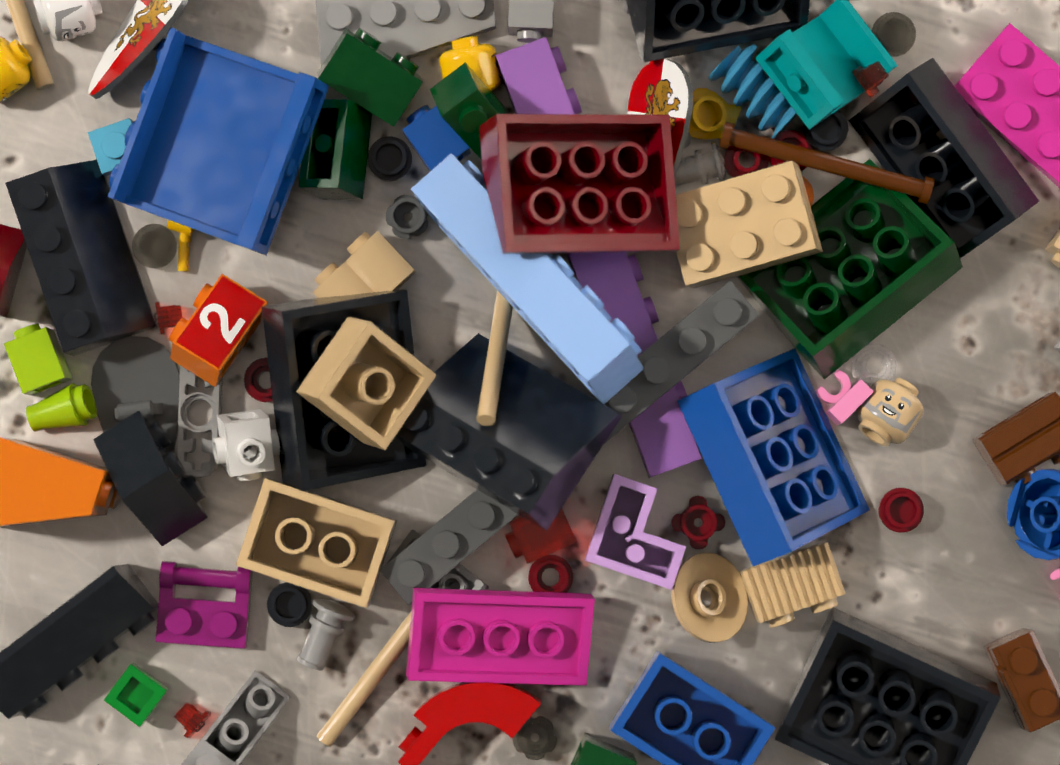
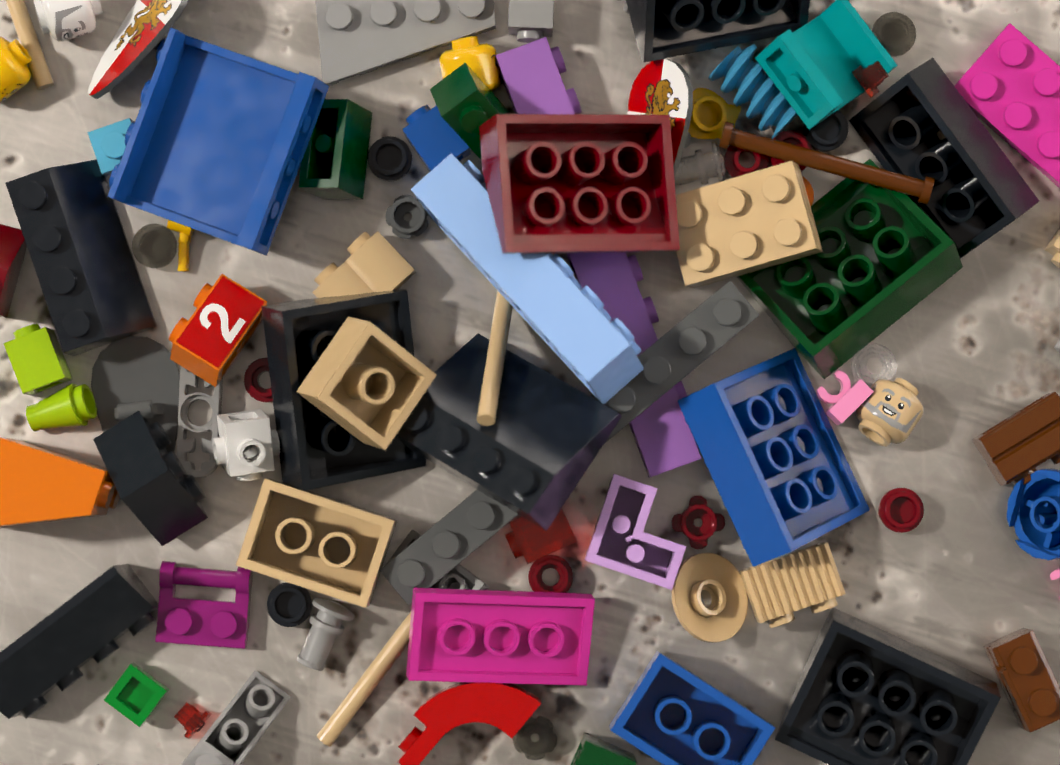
(167, 316): clear red piece -> none
(371, 76): dark green brick -> none

